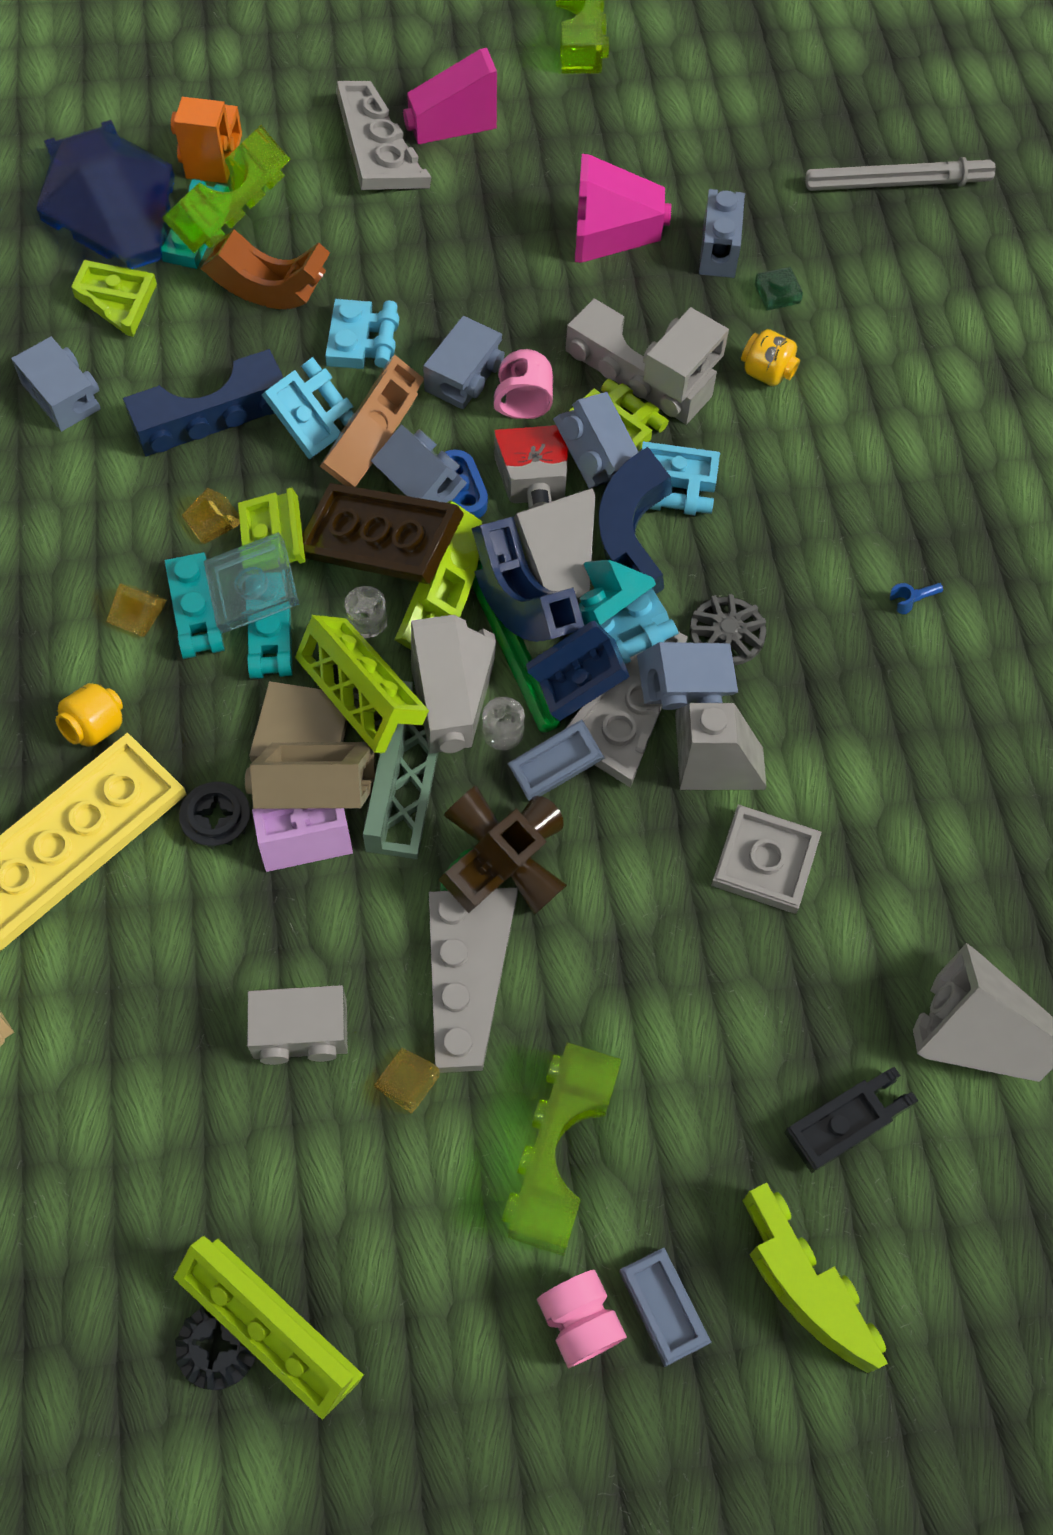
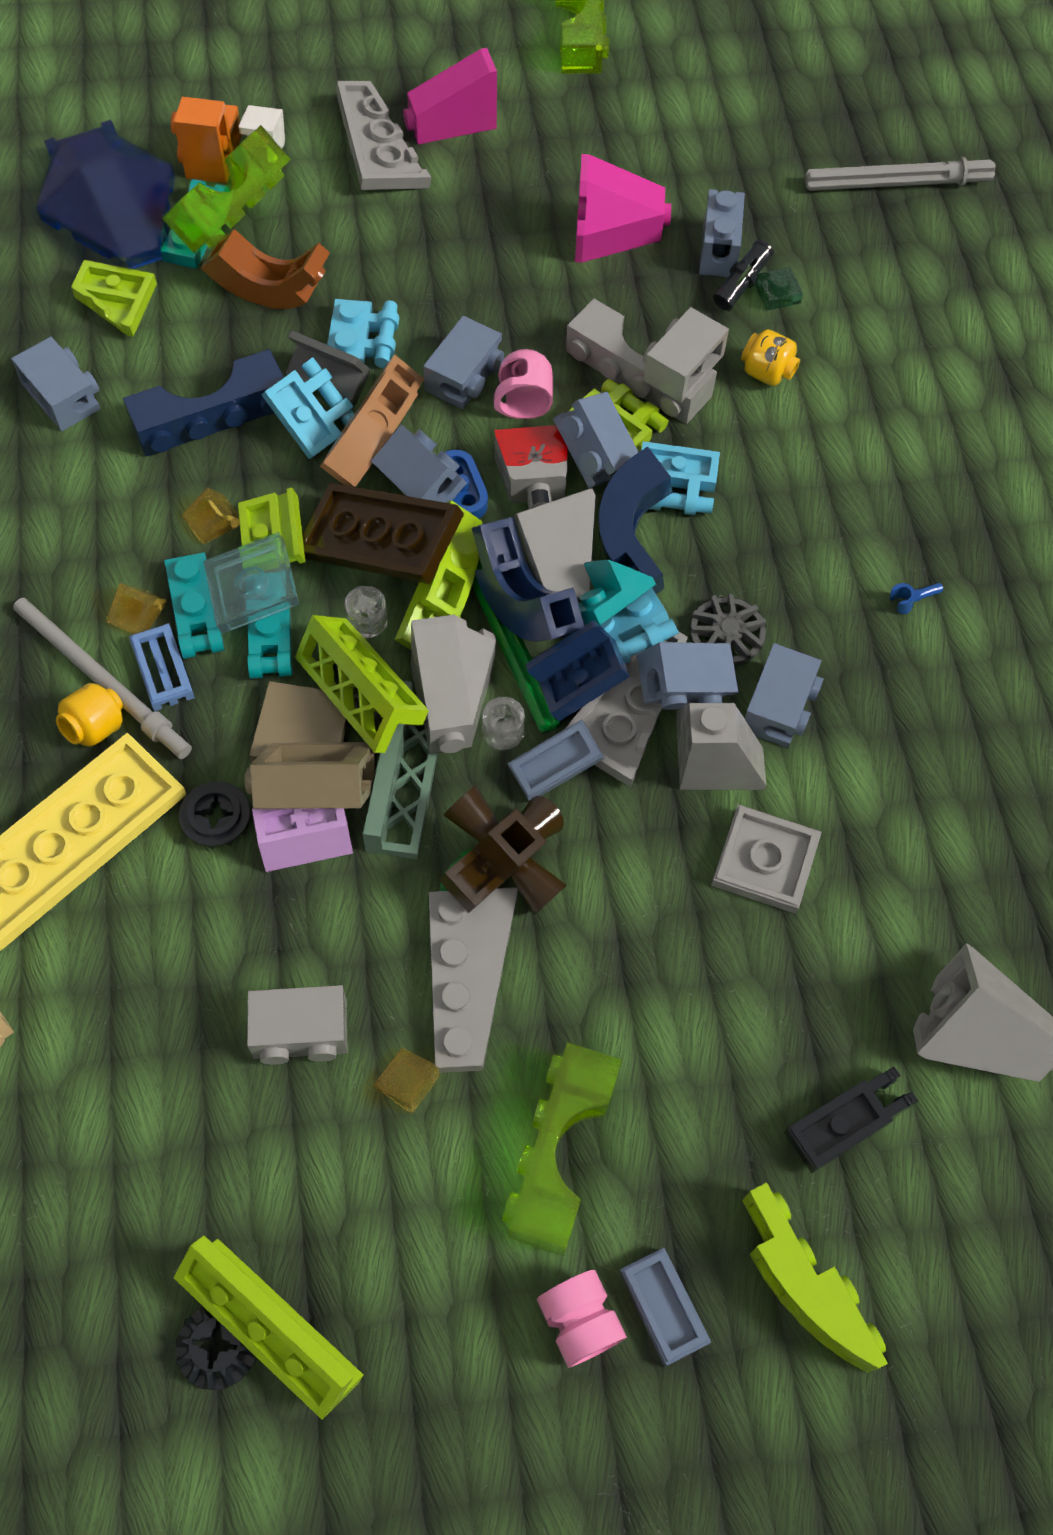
(152, 723): none -> light grey bar
(170, 694): none -> medium blue tile
(269, 118): none -> white panel
(347, 370): none -> dark grey panel
(756, 258): none -> black pin
(781, 695): none -> sand blue brick

